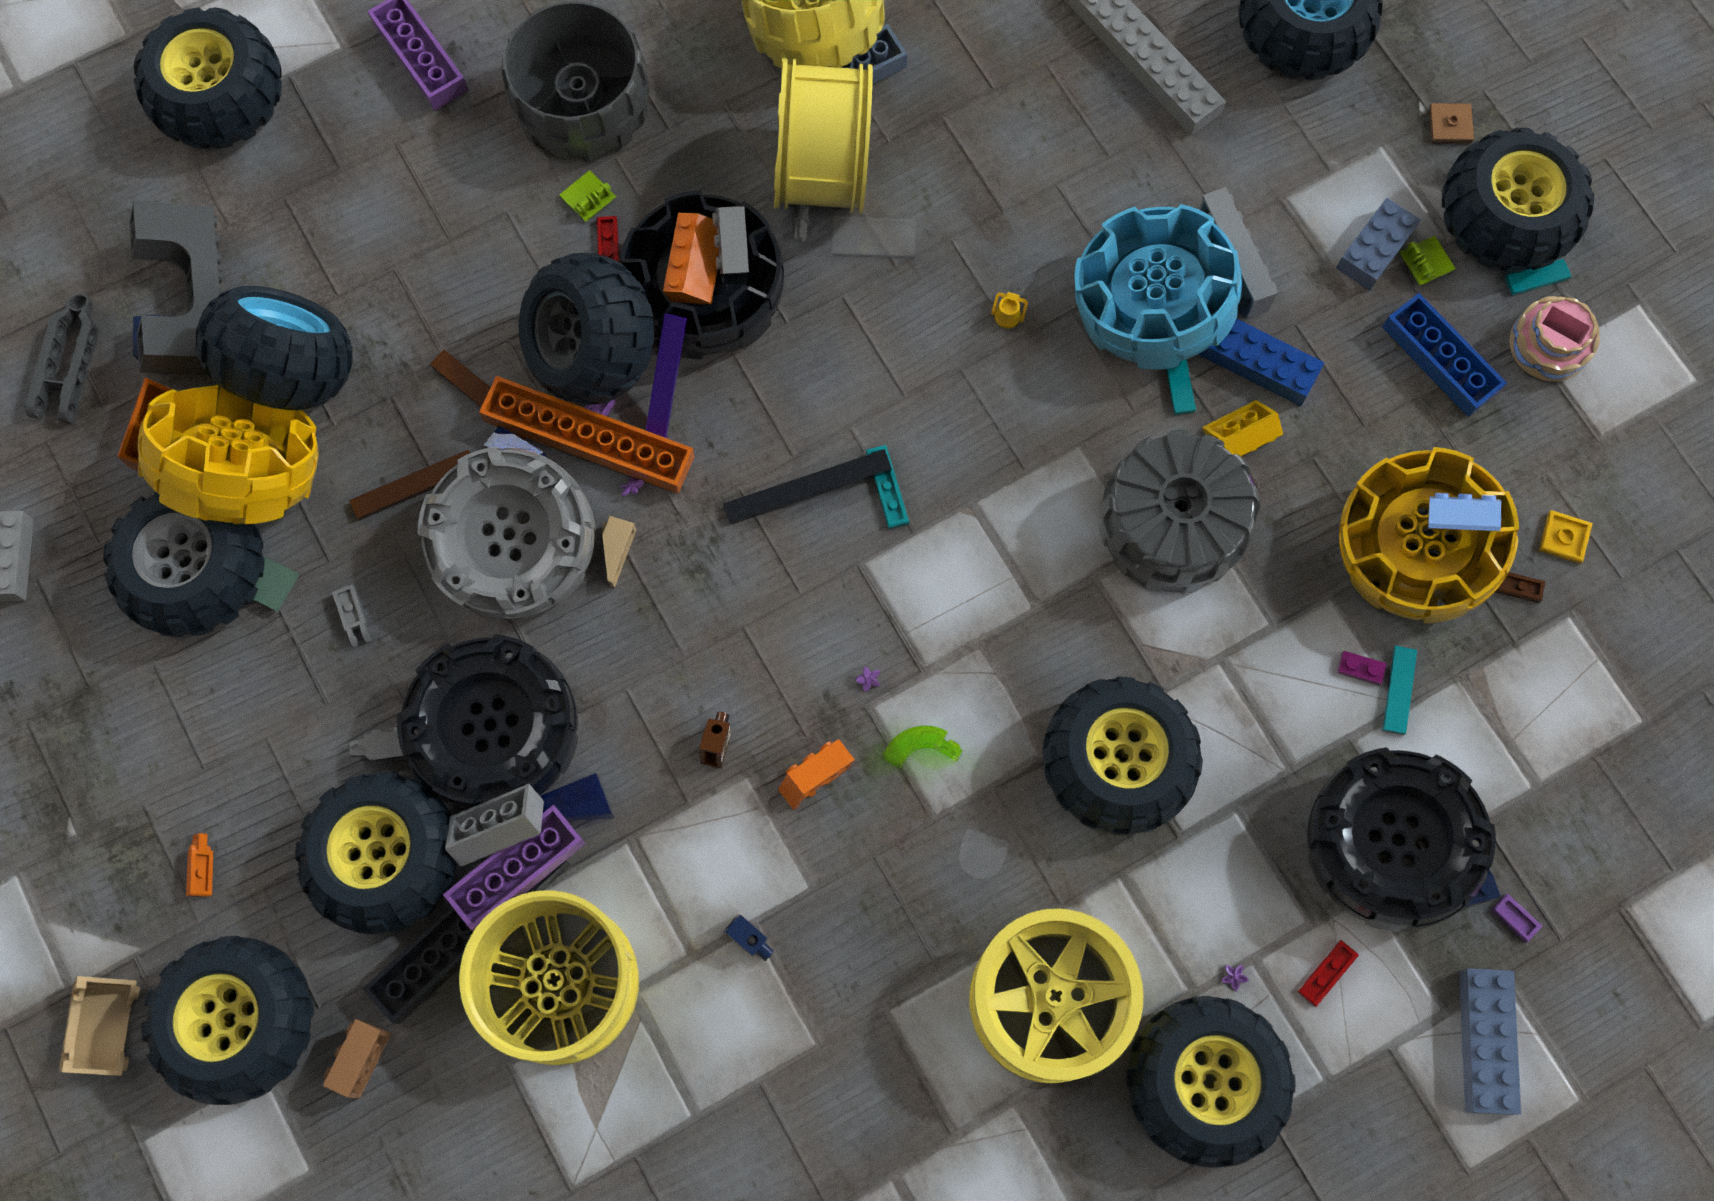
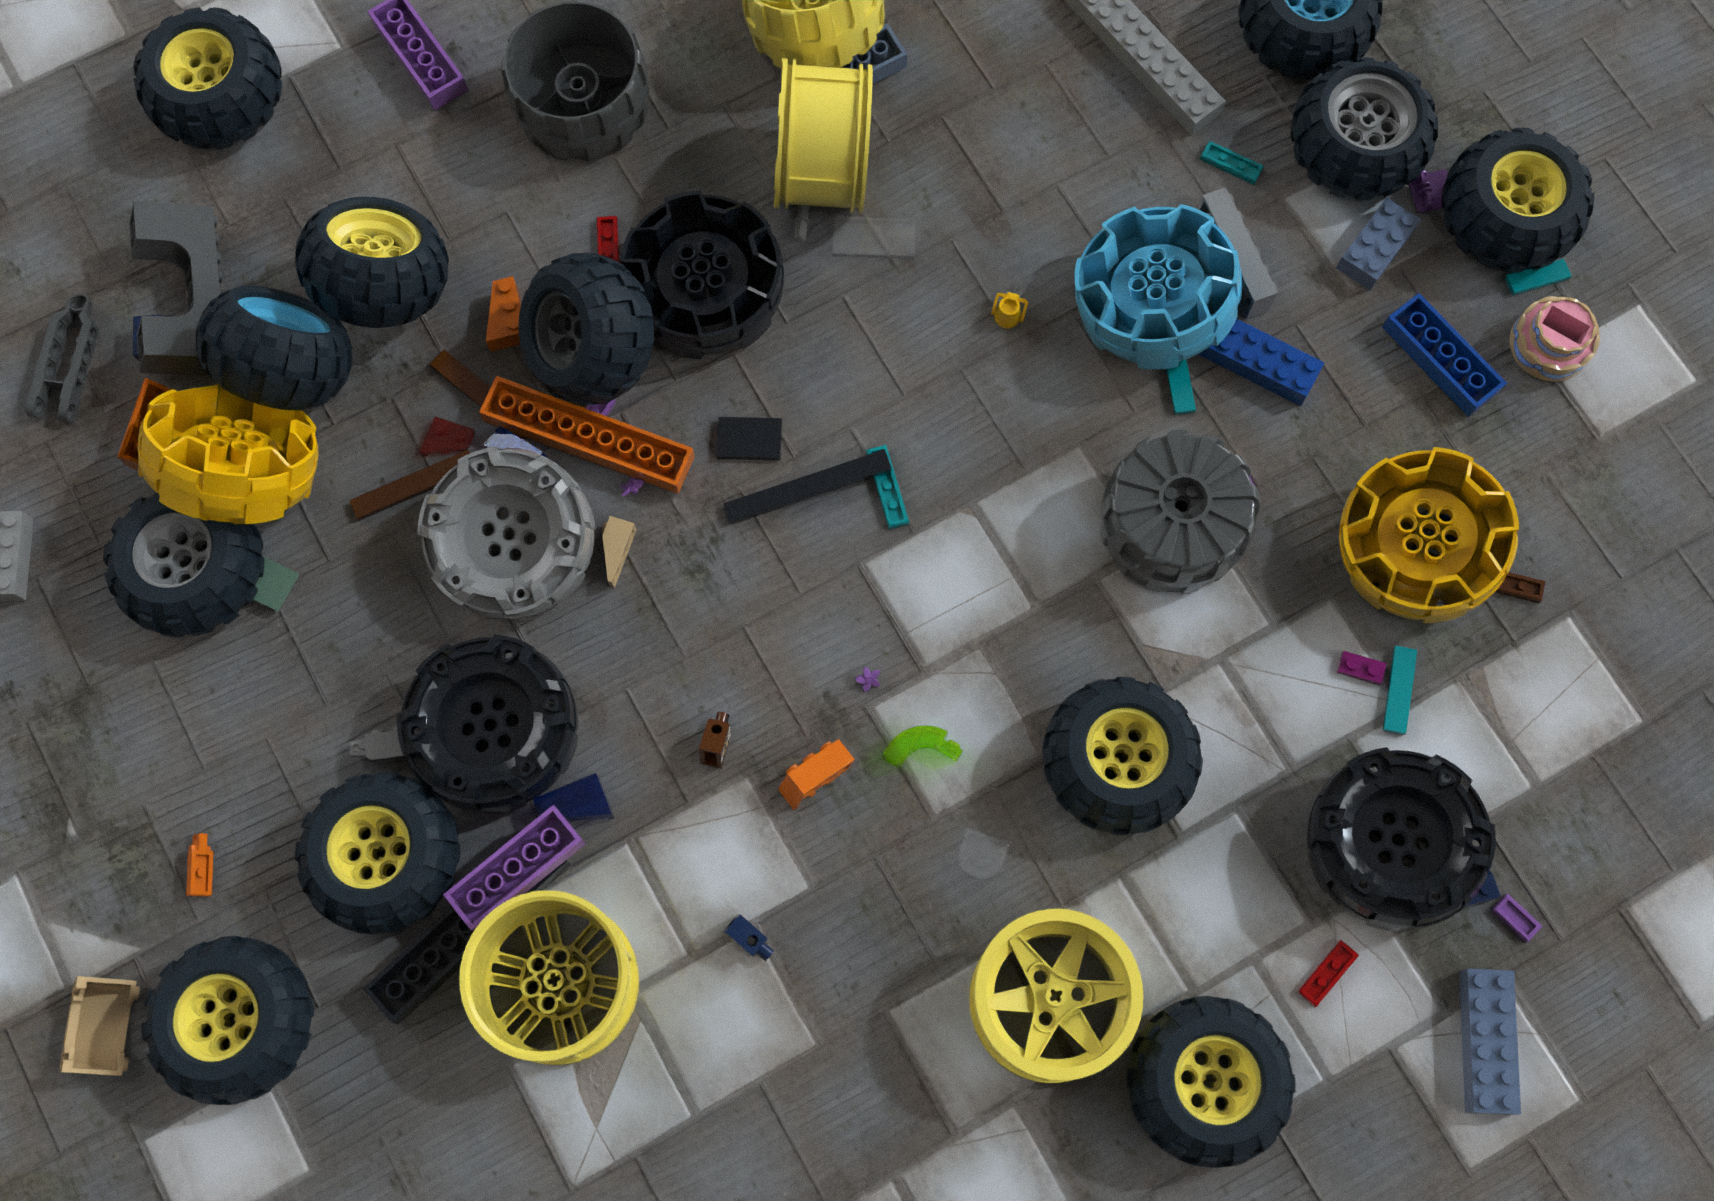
(351, 613): light grey hinge -> none
(356, 1058): medium nougat brick -> none
(371, 262): none -> black wheel
(446, 437): none -> clear red wing
(495, 825): light grey brick -> none
(503, 315): none -> orange wedge
(588, 196): lime hinge -> none
(665, 374): dark purple tile -> none
(692, 260): orange slope -> none
(731, 240): light grey slope -> none
(749, 438): none -> black tile
(1231, 162): none -> teal tile
(1234, 976): medium lavender plant -> none
(1246, 428): yellow slope -> none
(1380, 109): none -> black wheel
(1426, 260): lime hinge -> none
(1428, 190): none -> medium lavender hinge
(1451, 123): medium nougat plate -> none
(1464, 512): light blue slope -> none
(1565, 537): yellow tile -> none

